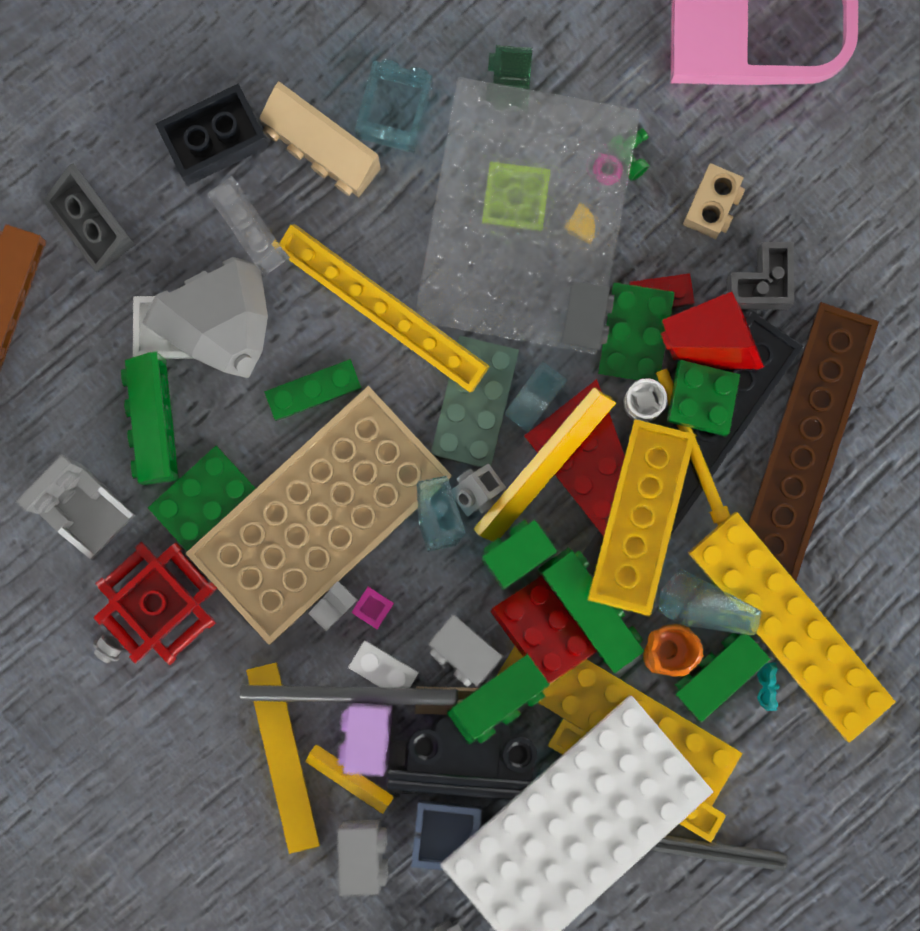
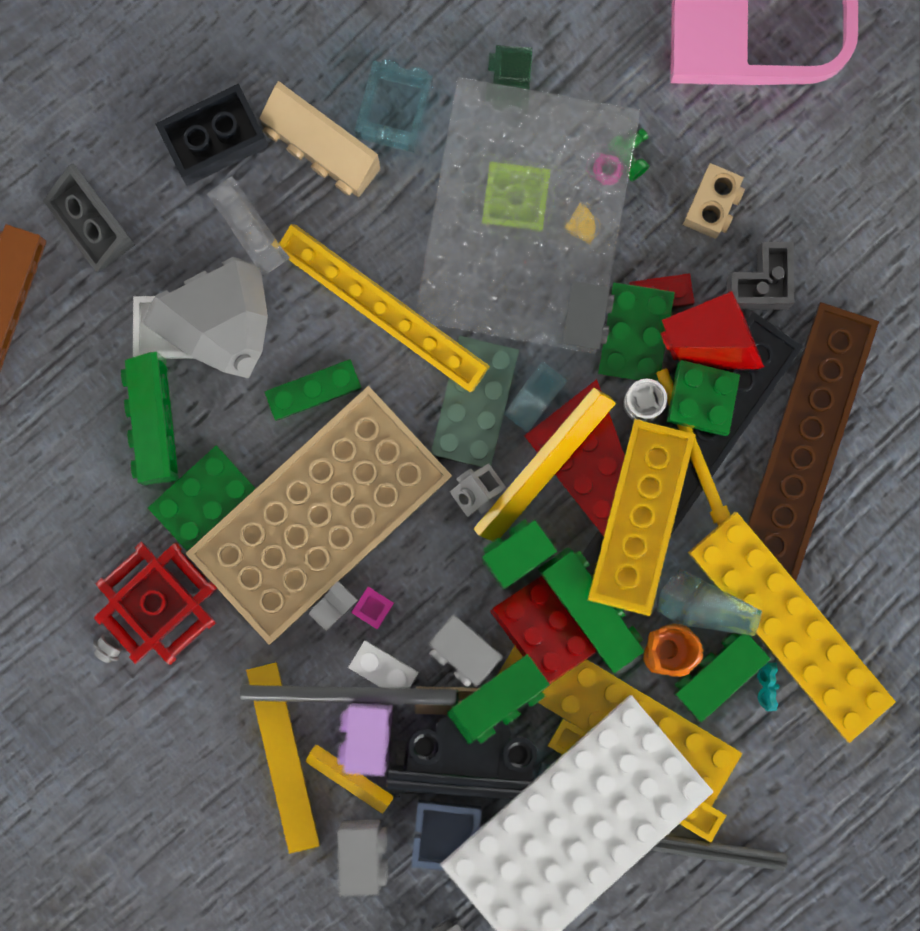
(77, 506): light grey bracket -> none
(438, 514): clear light blue slope -> none

